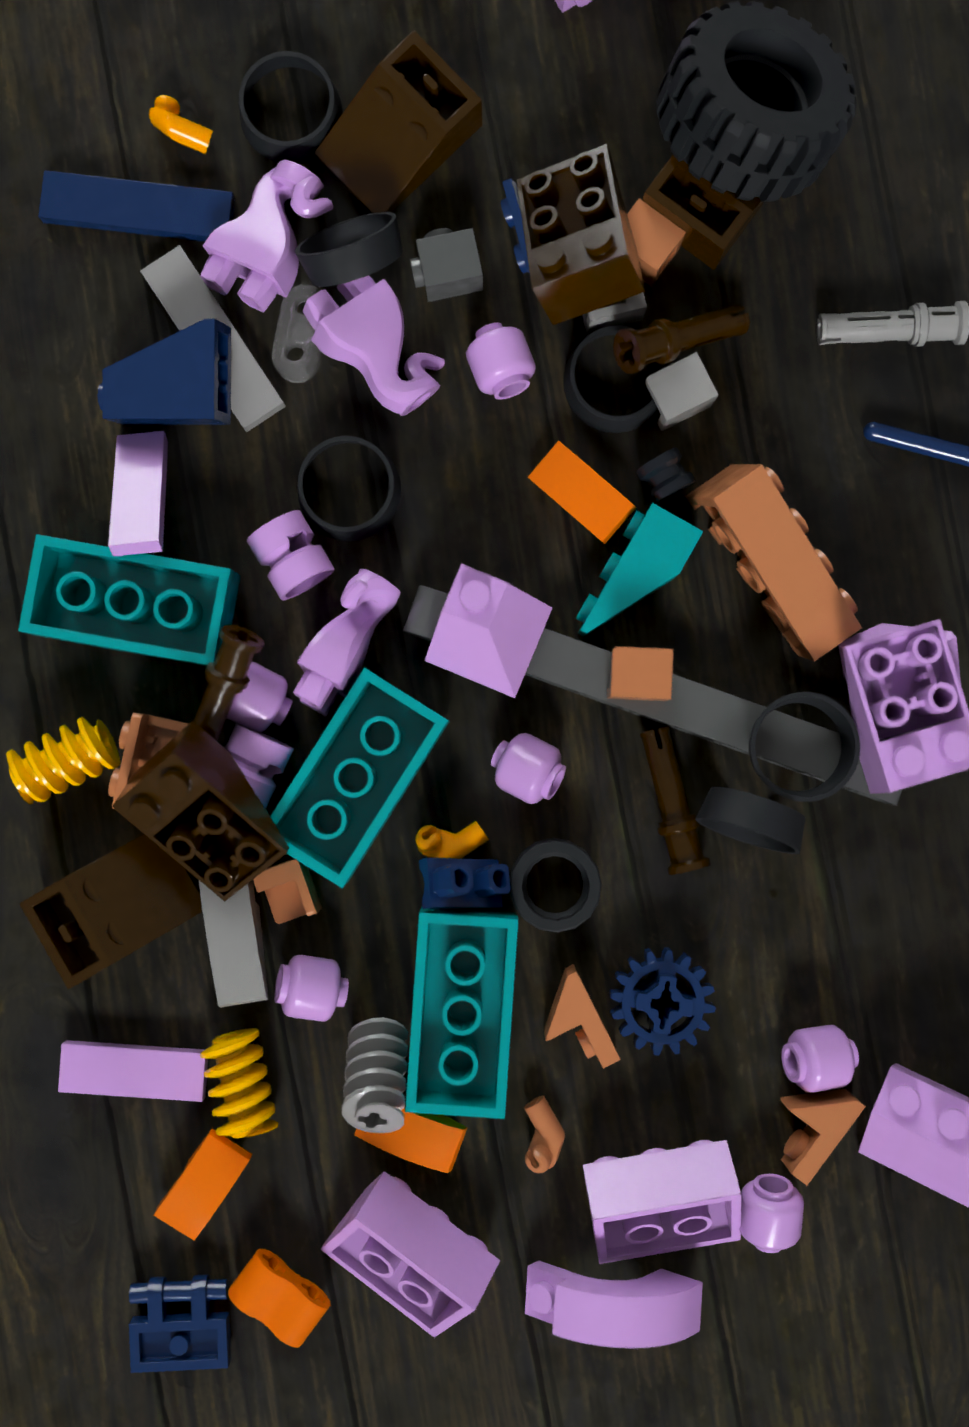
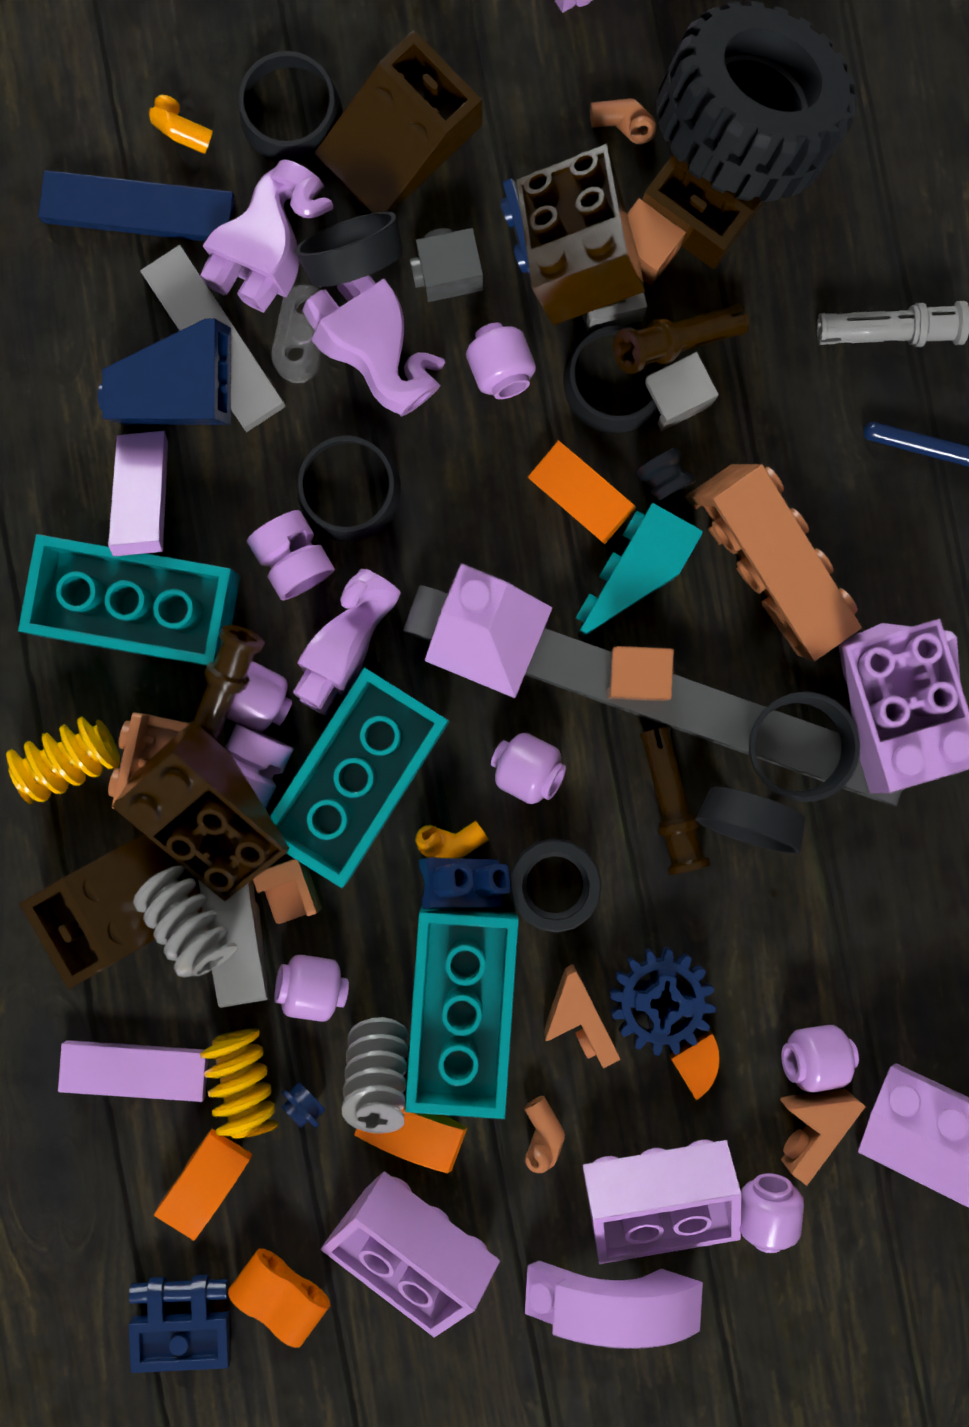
(180, 924): none -> light grey piece
(302, 1106): none -> dark blue plate
(627, 116): none -> nougat arm
(698, 1064): none -> orange tile

